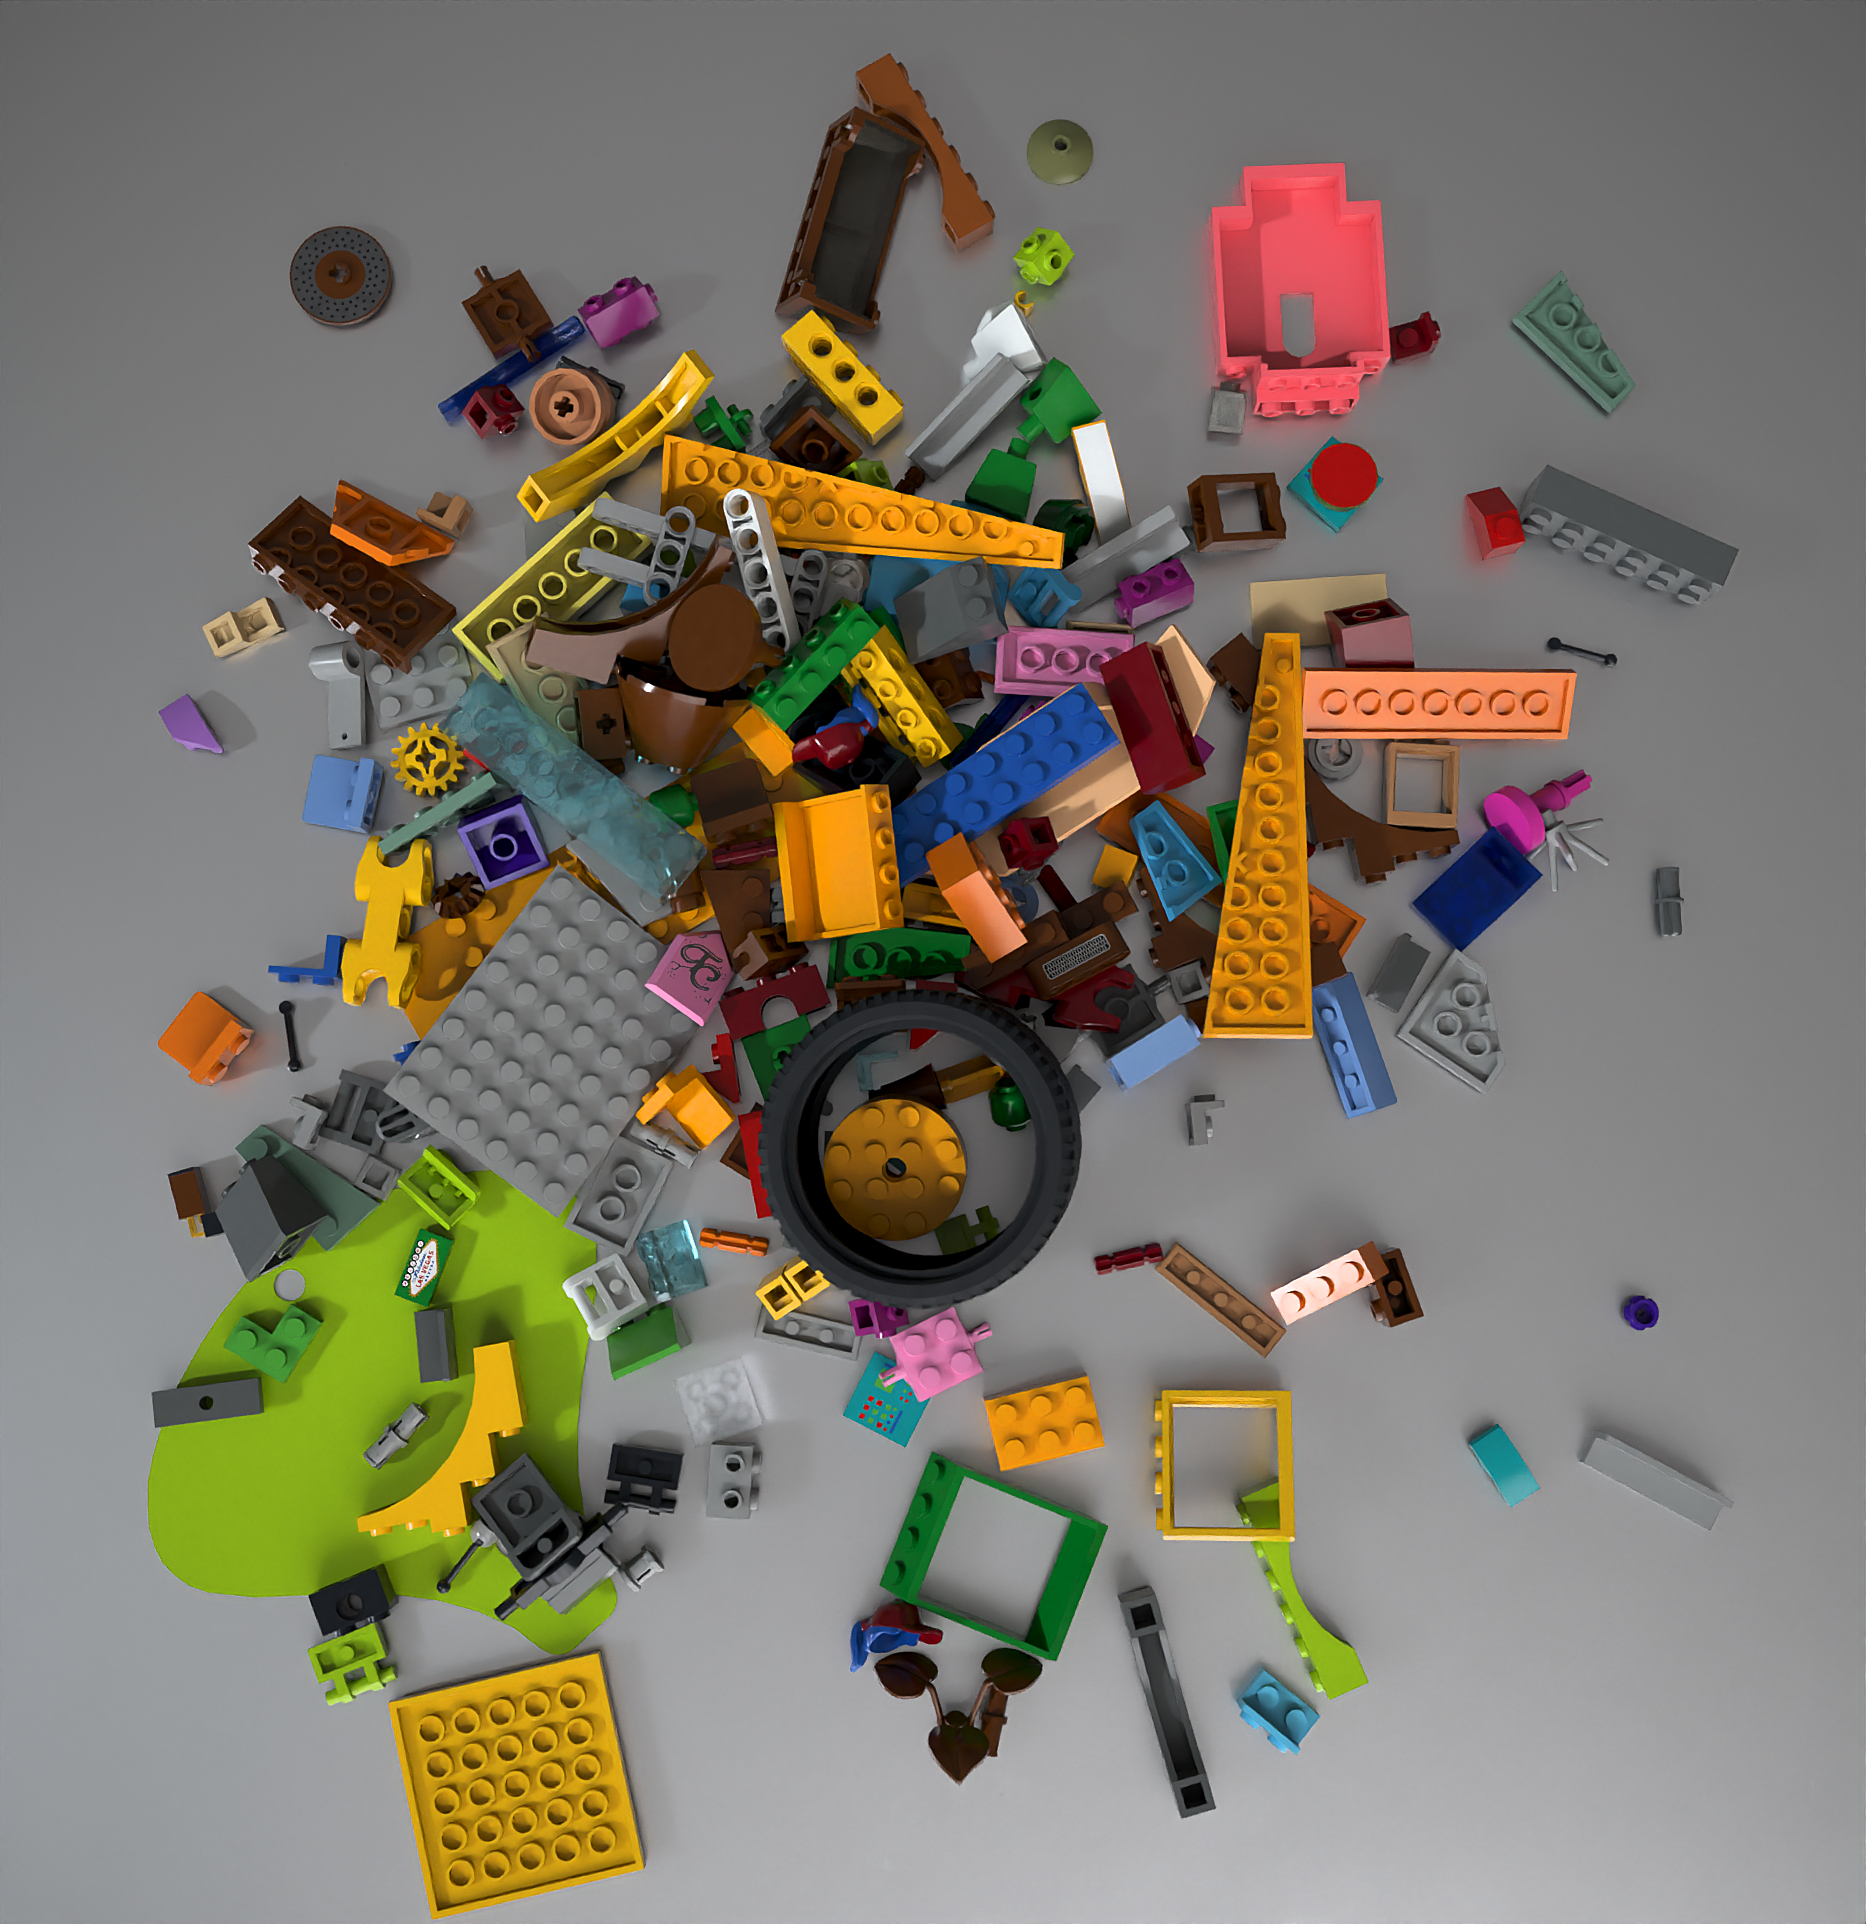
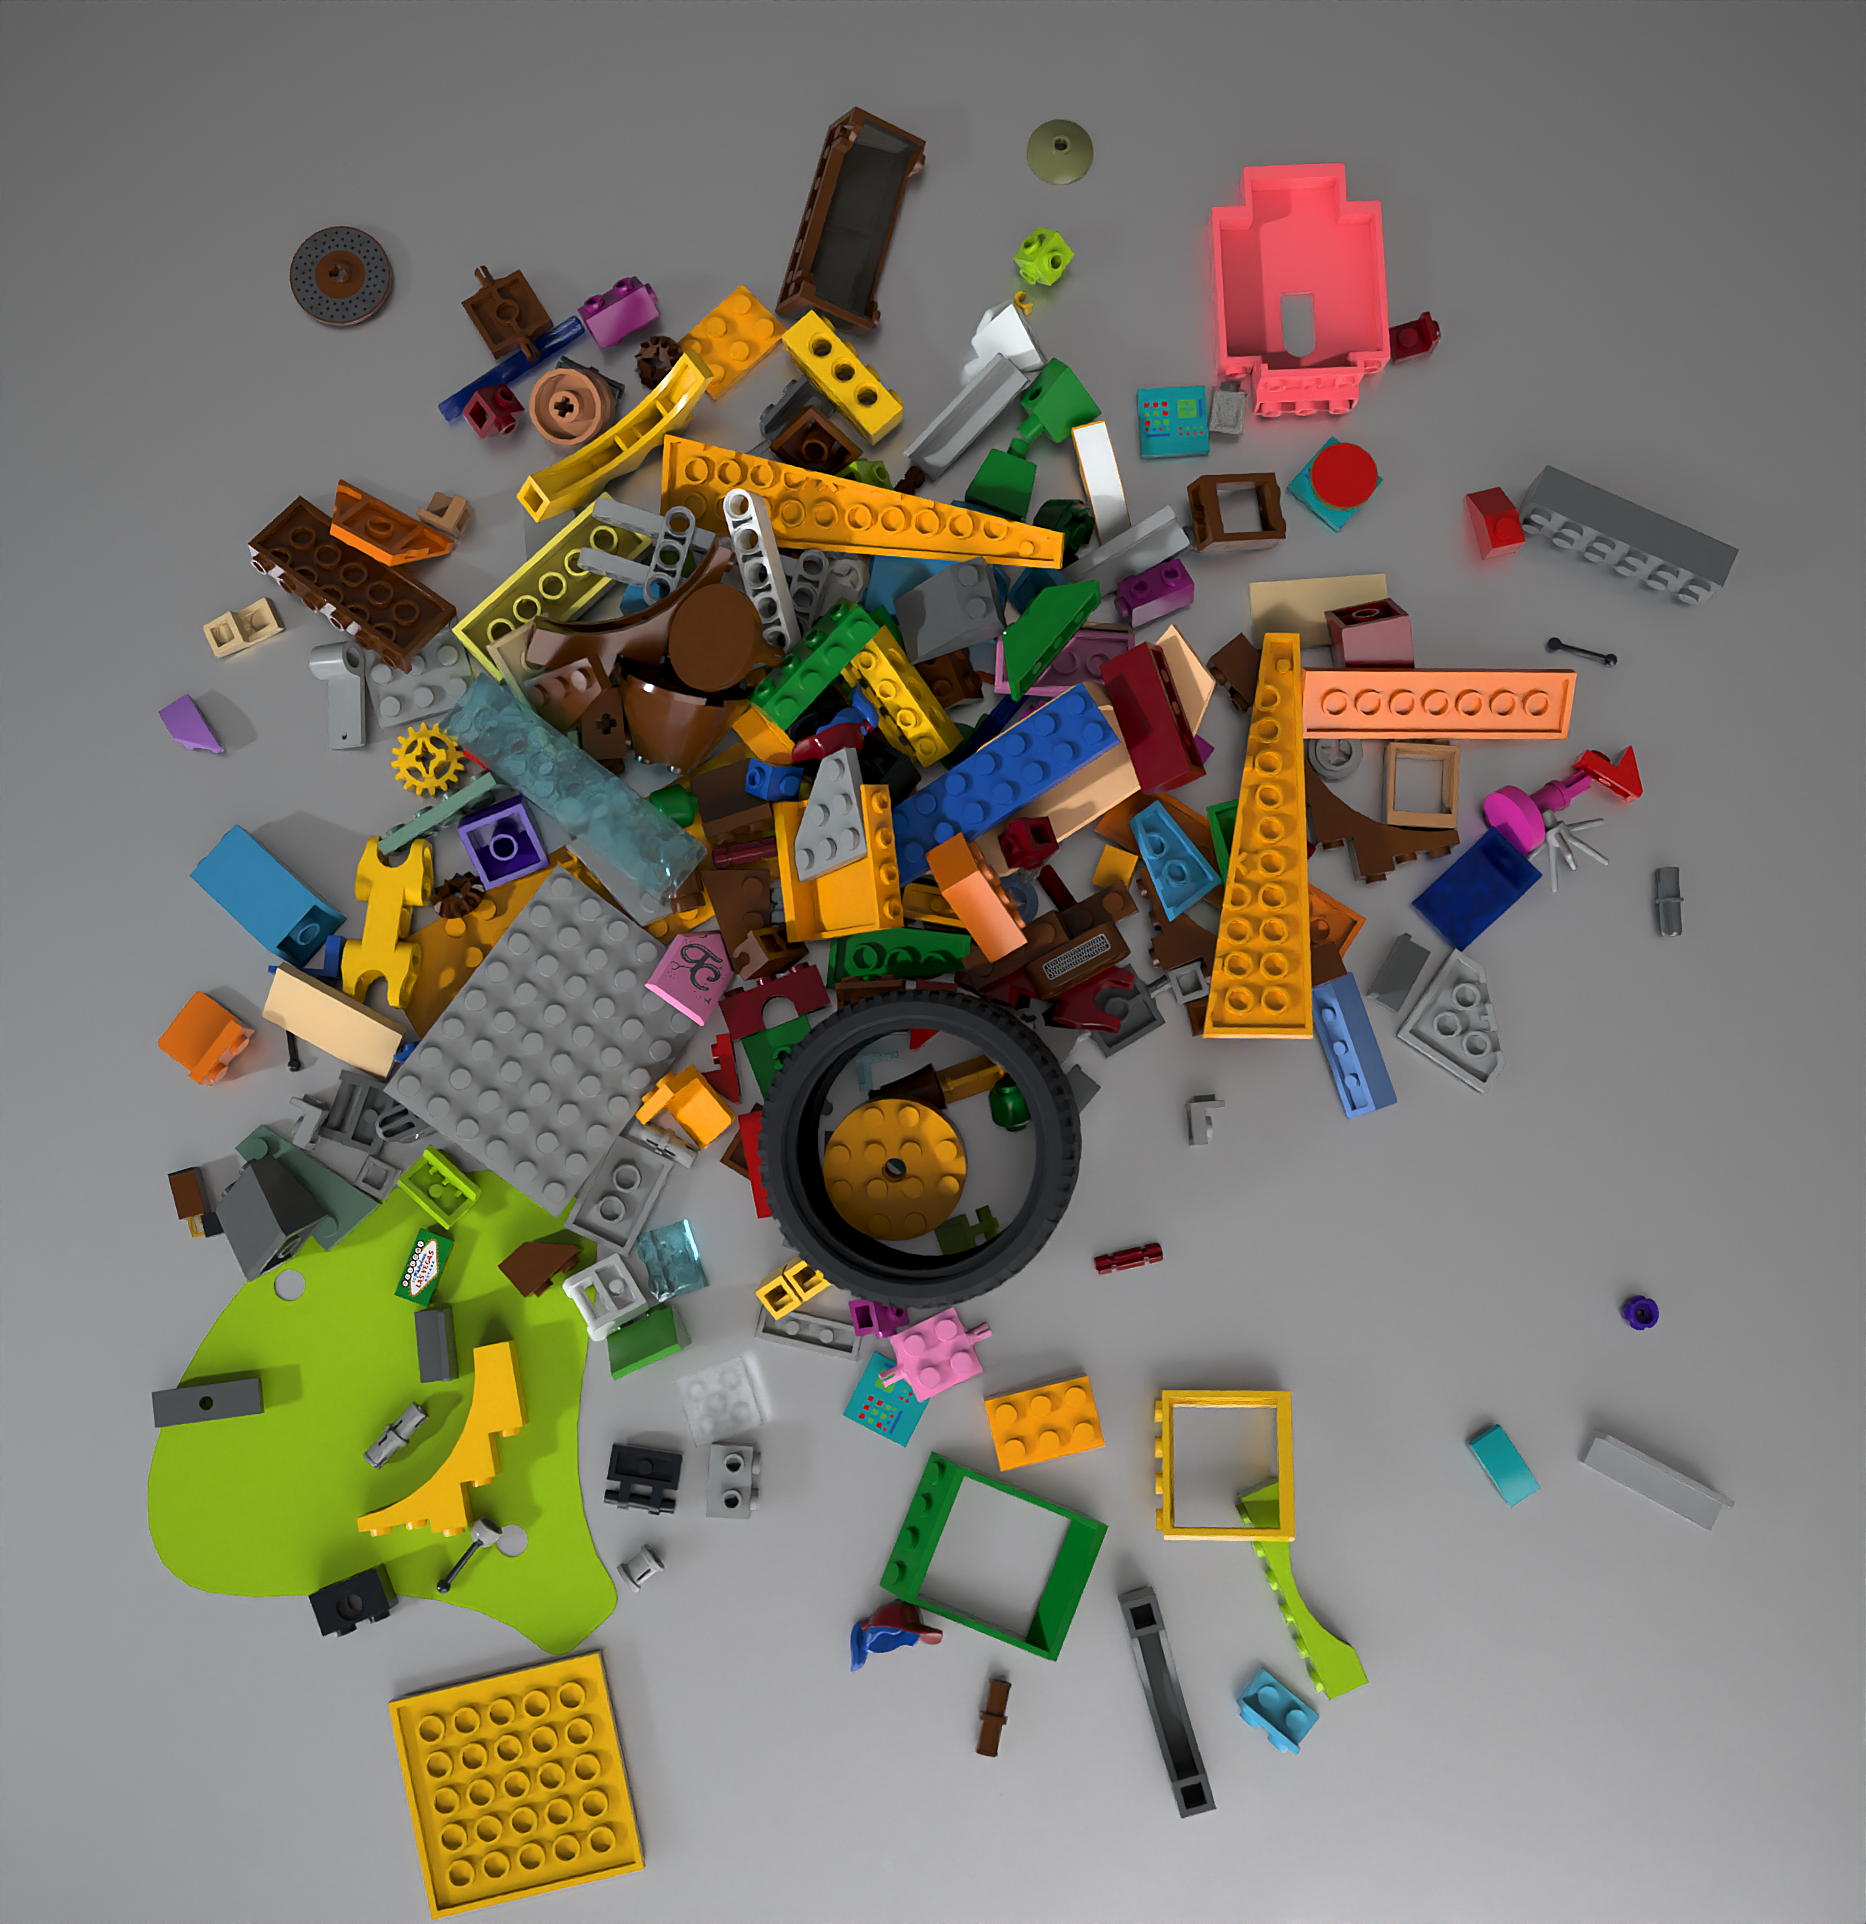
(267, 897): none -> dark azure slope
(275, 1351): bright green plate -> none
(333, 1022): none -> tan tile
(343, 793): medium blue bracket -> none
(349, 1652): lime plate -> none
(536, 1263): none -> reddish brown slope
(545, 1539): dark grey piece -> none
(568, 691): none -> reddish brown wing
(653, 348): none -> reddish brown gear
(714, 418): green hips -> none
(733, 339): none -> light orange plate
(734, 1242): orange axle -> none
(773, 780): none -> blue bracket
(833, 820): none -> light grey plate
(891, 98): dark orange arch -> none
(955, 1741): reddish brown plant -> none
(1045, 631): none -> green wedge
(1153, 1052): light blue window -> none
(1173, 422): none -> teal tile
(1220, 1299): medium nougat tile -> none
(1330, 1282): arch -> none
(1394, 1293): reddish brown brick -> none
(1570, 339): sand green wing -> none
(1620, 778): none -> red slope

